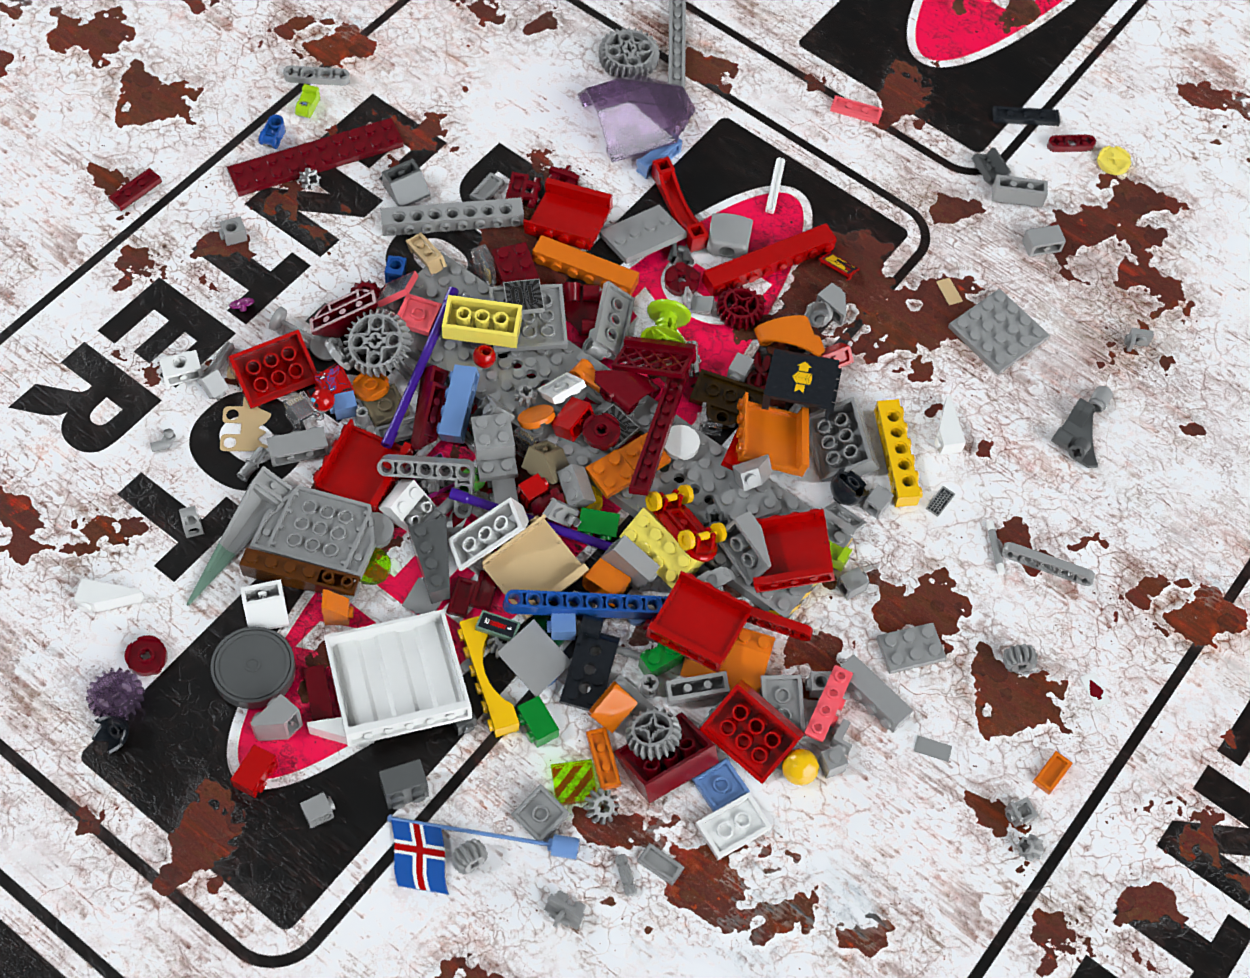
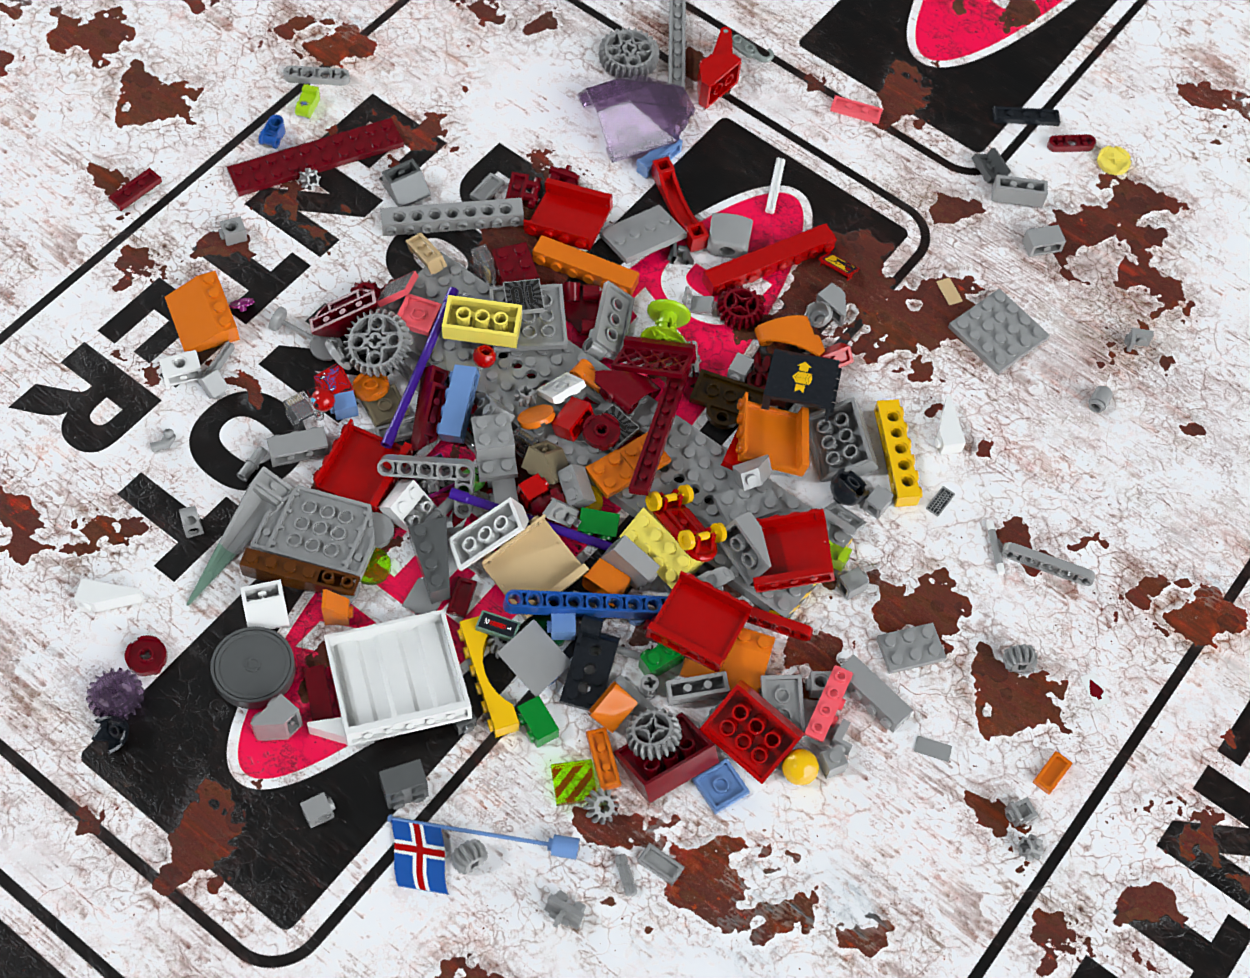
(202, 313): none -> orange slope
(250, 422): tan piece -> none
(254, 771): red brick -> none
(273, 369): red slope -> none
(362, 419): light grey pin -> none
(395, 268): blue brick -> none
(483, 592): dark red tile -> none
(540, 814): light grey tile -> none
(678, 271): dark red plate -> none
(682, 442): white tile -> none
(703, 425): clear bracket -> none
(715, 517): dark grey gear -> none
(722, 67): none -> red slope
(733, 826): white plate -> none
(1077, 434): dark grey panel -> none

